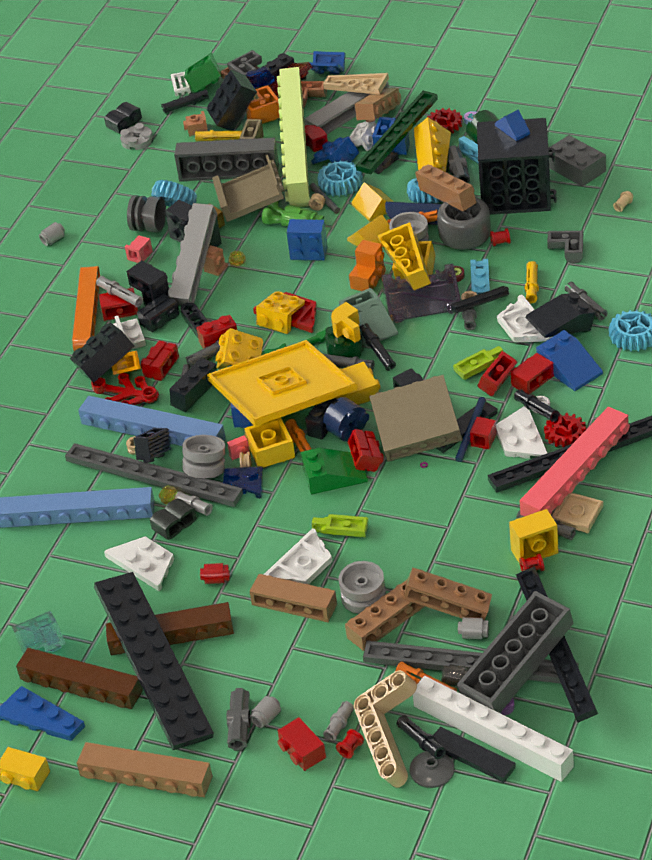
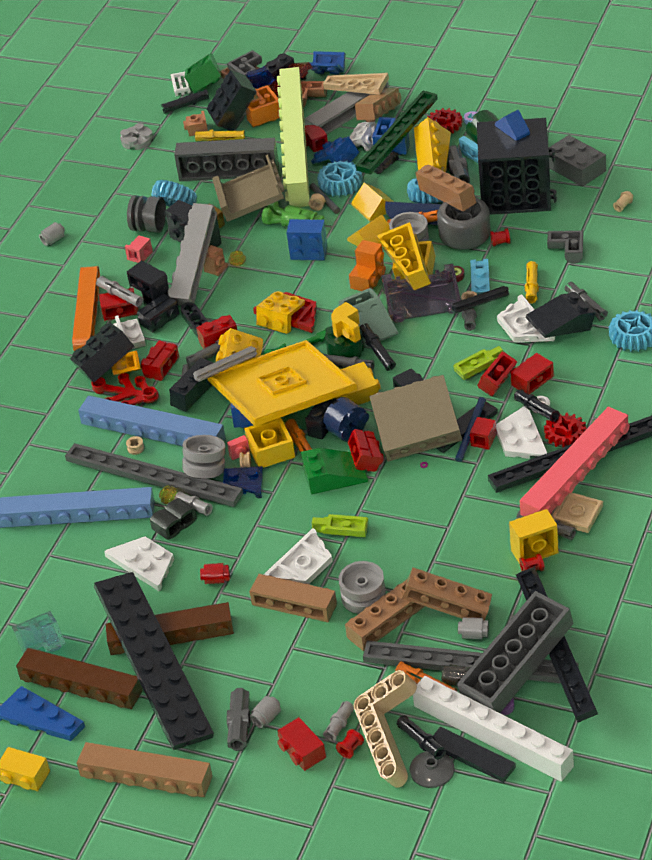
(123, 117): black brick -> none
(152, 444): black brick -> none
(225, 363): none -> light grey axle
(252, 129): dark tan brick -> none
(570, 360): blue slope -> none

